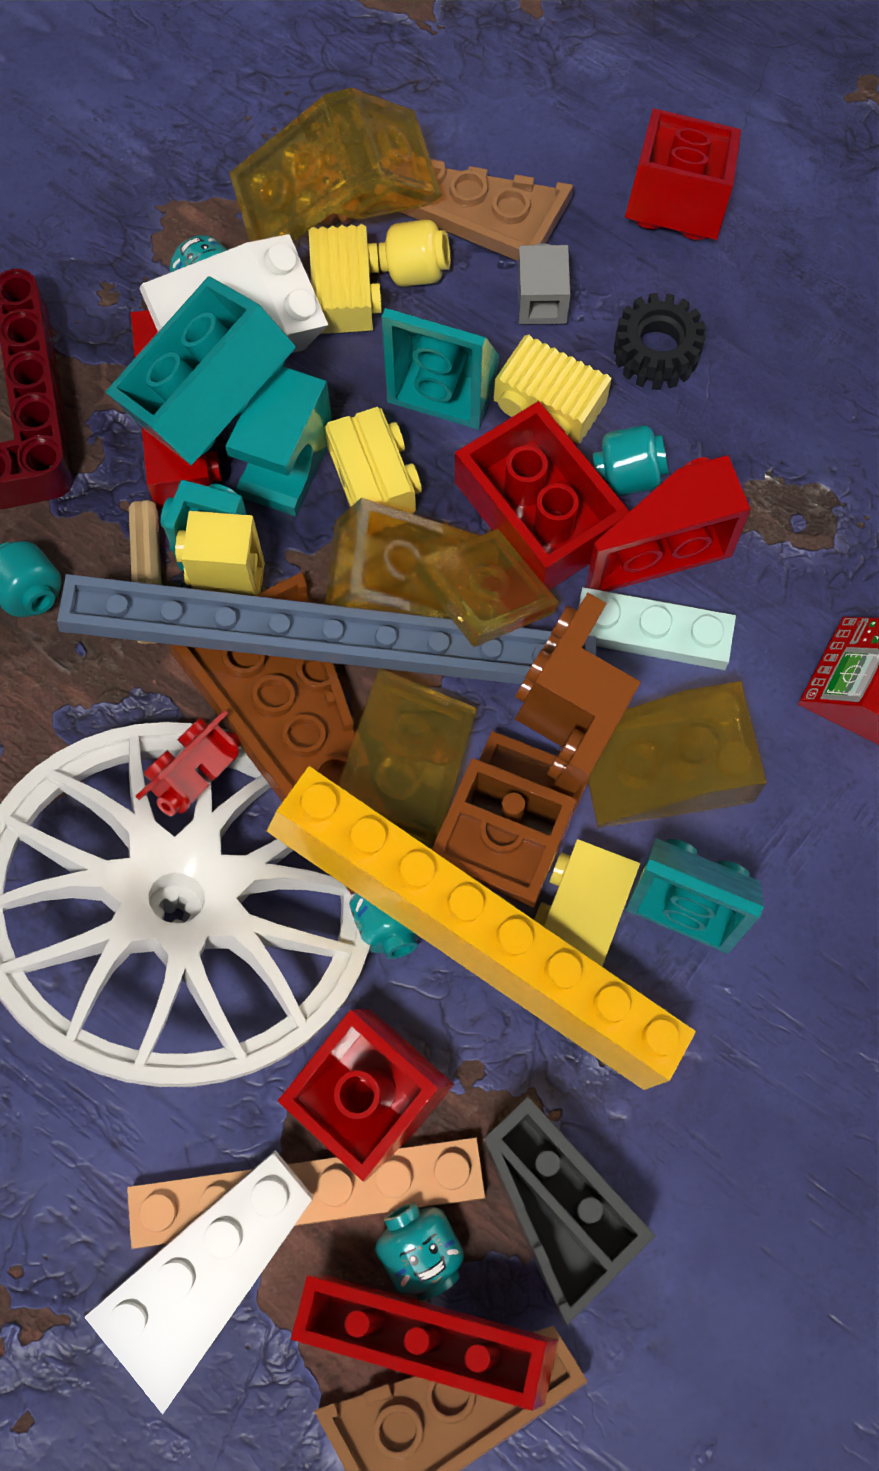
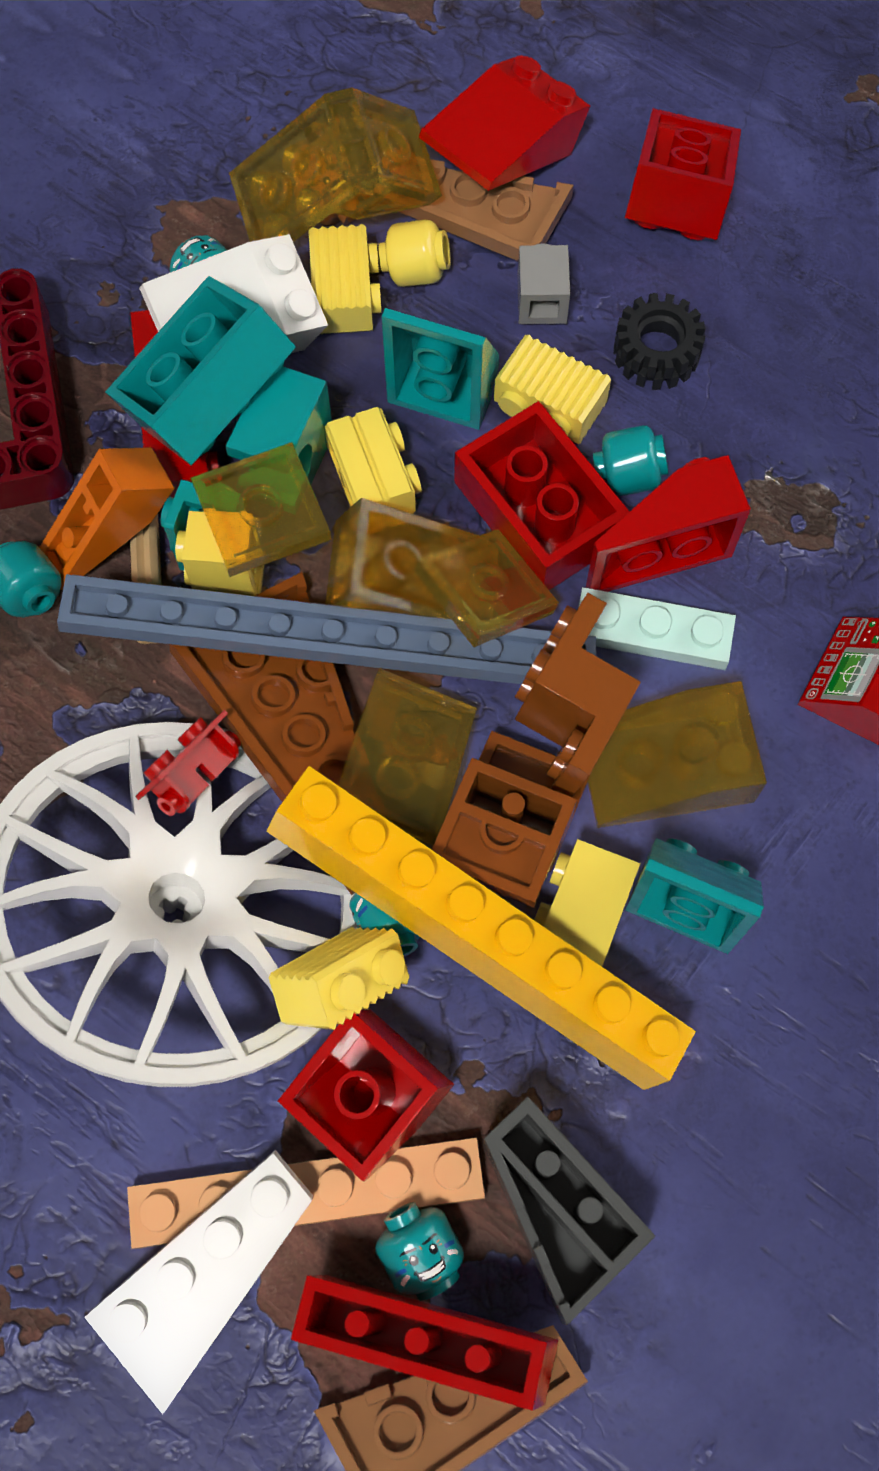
(106, 509): none -> orange slope
(261, 509): none -> clear yellow tile
(339, 978): none -> light yellow brick
(508, 123): none -> red slope

